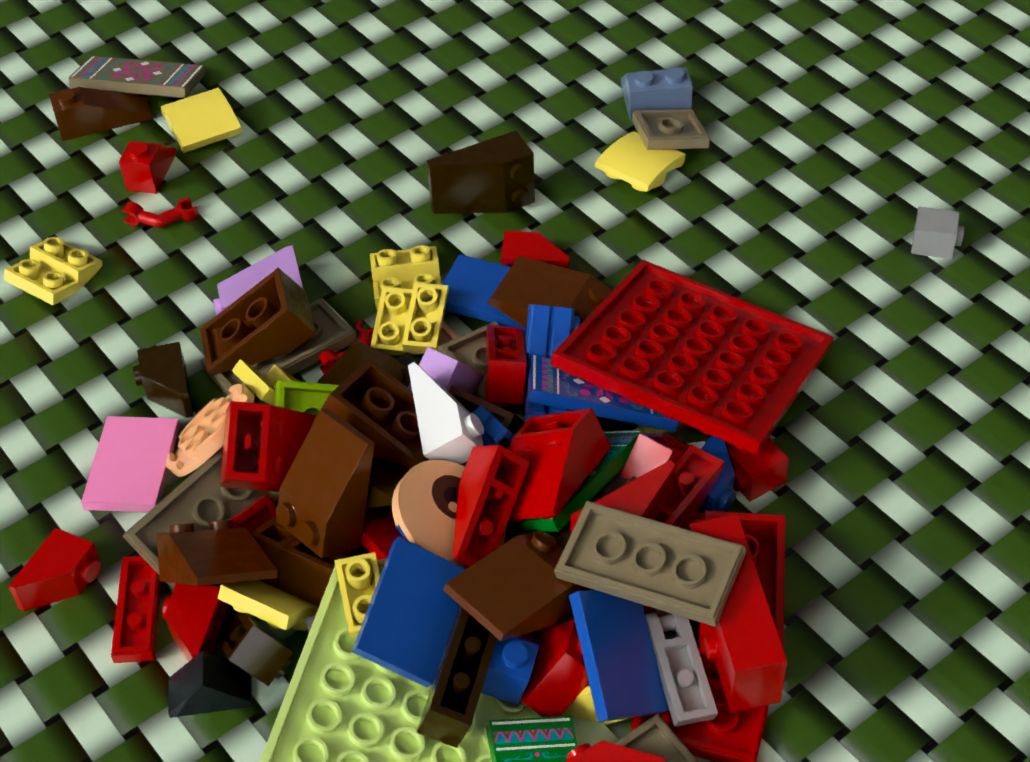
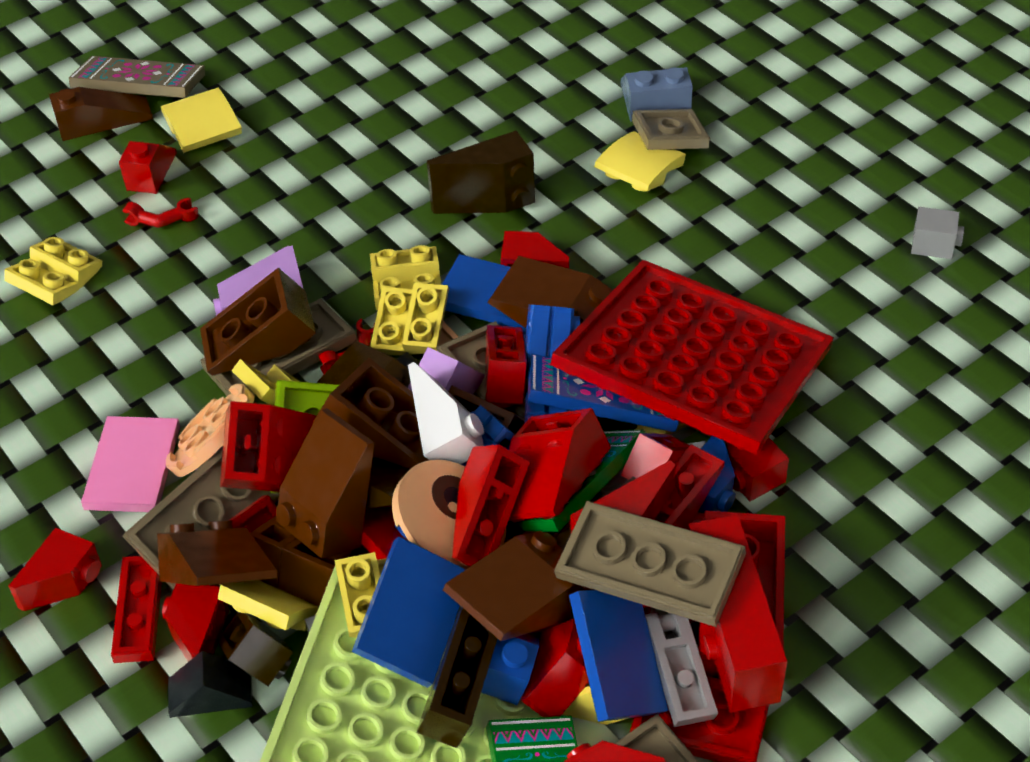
(165, 377): dark brown slope -> none

